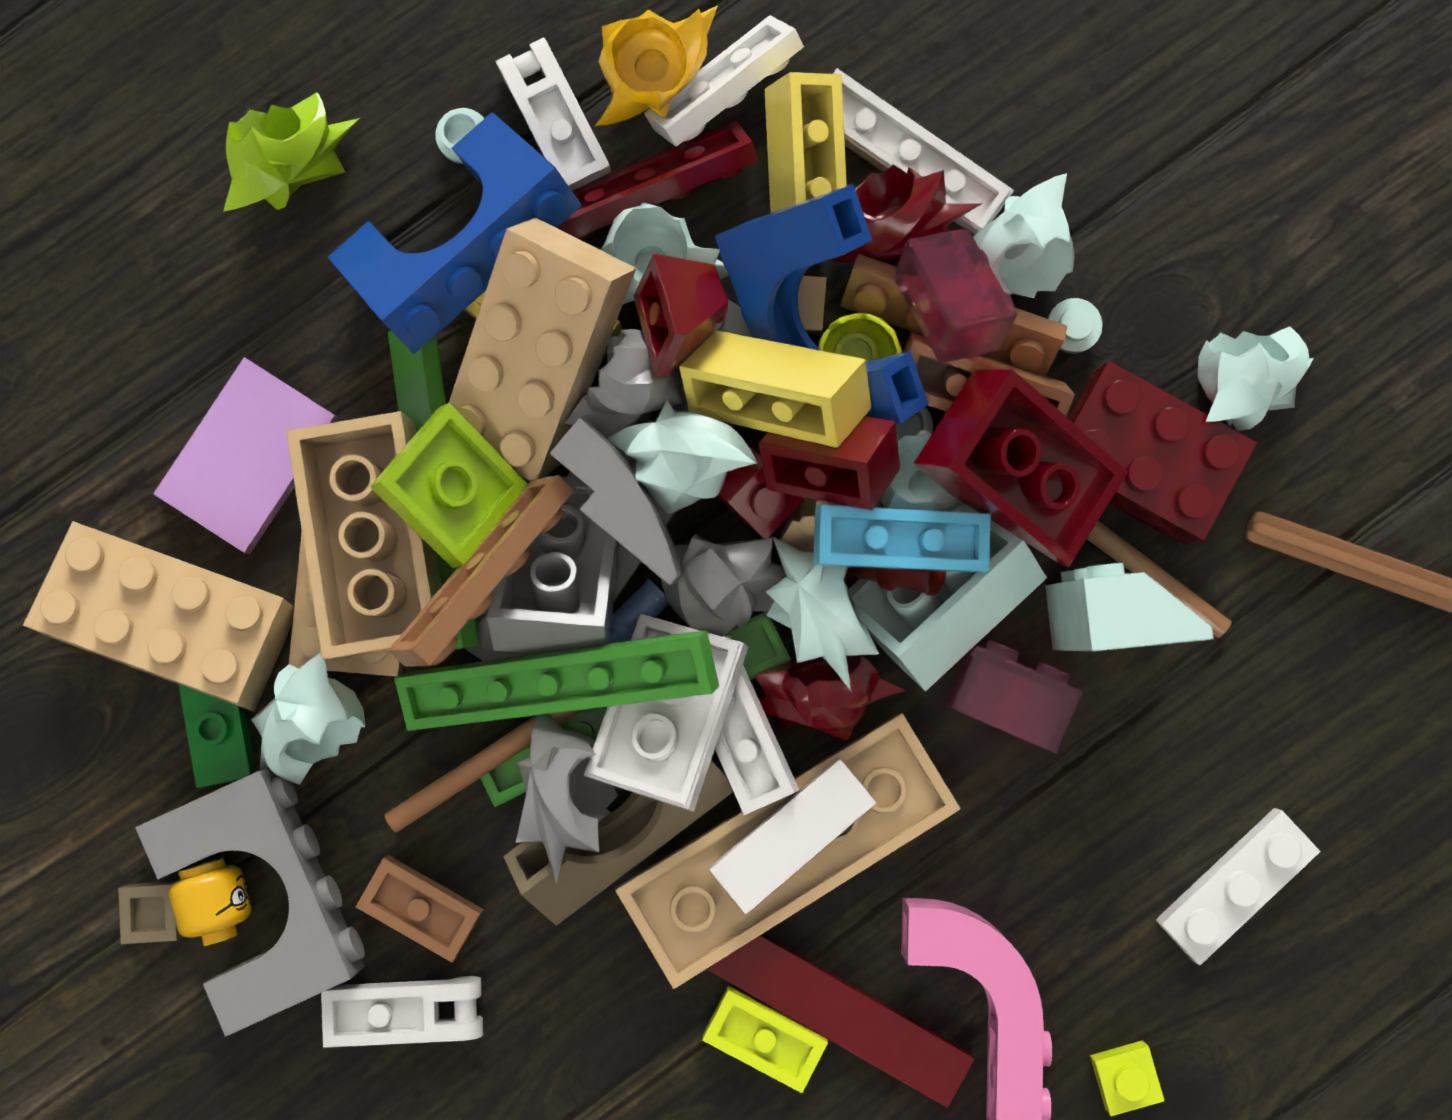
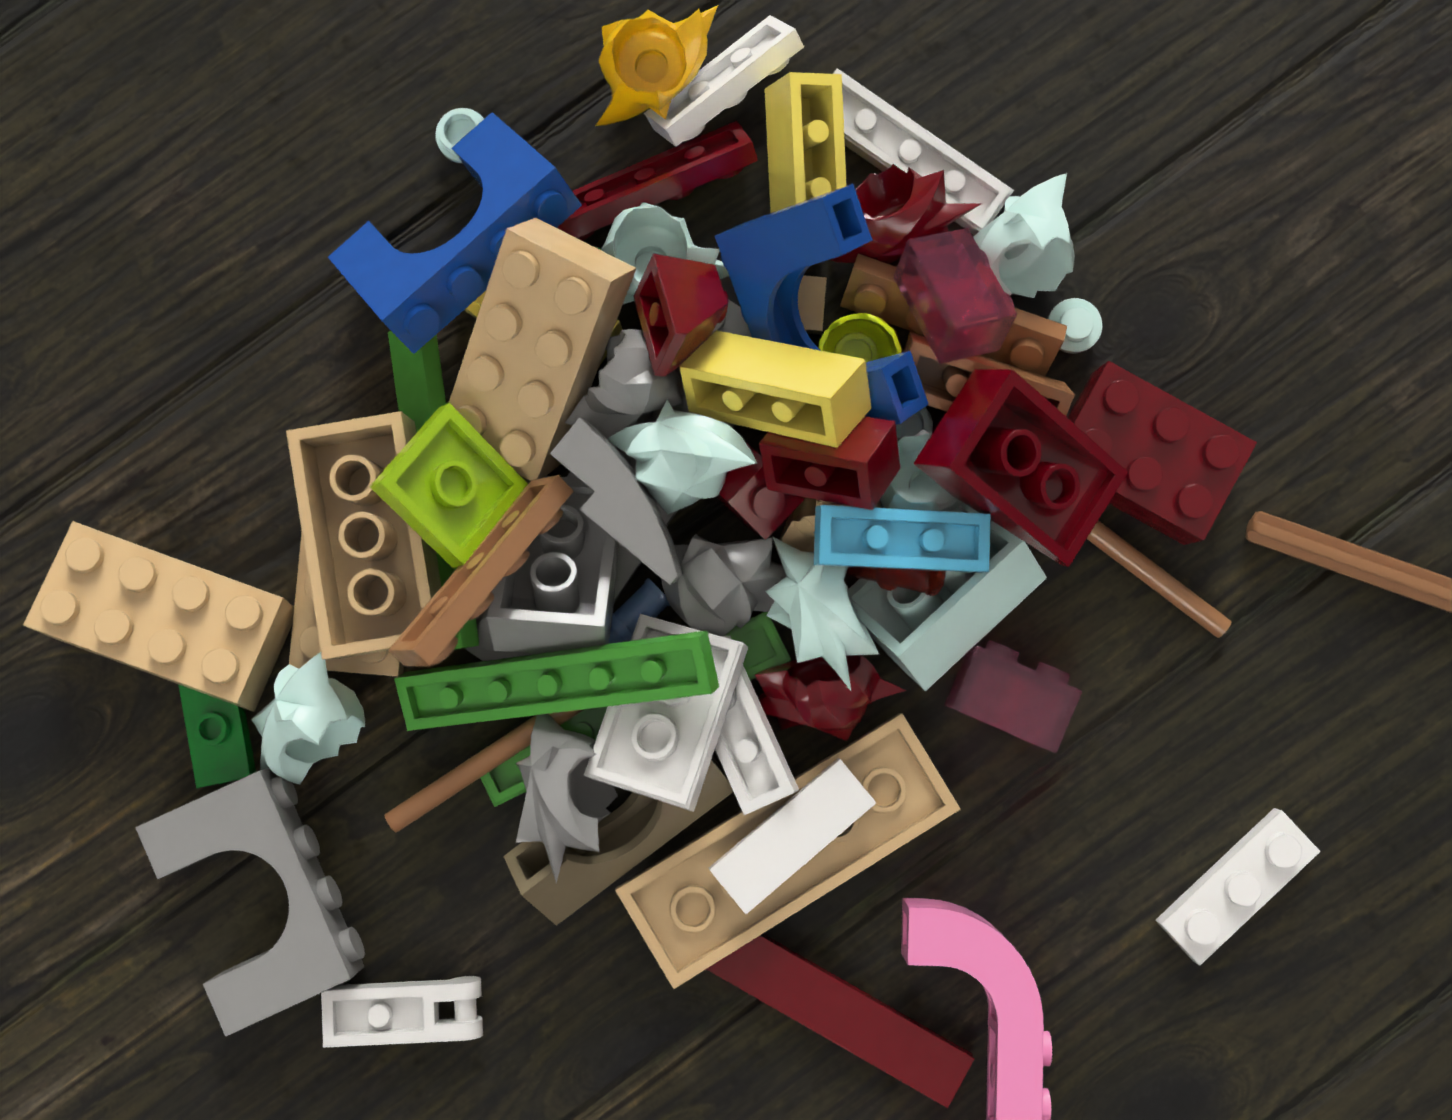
(146, 913): dark tan plate -> none
(210, 901): yellow head -> none
(239, 459): lavender tile -> none
(281, 152): lime hair -> none
(419, 908): medium nougat plate -> none
(554, 115): white plate -> none
(764, 1039): neon yellow plate -> none
(1116, 610): light aqua slope -> none
(1127, 1078): neon yellow plate -> none
(1251, 375): light aqua hair -> none

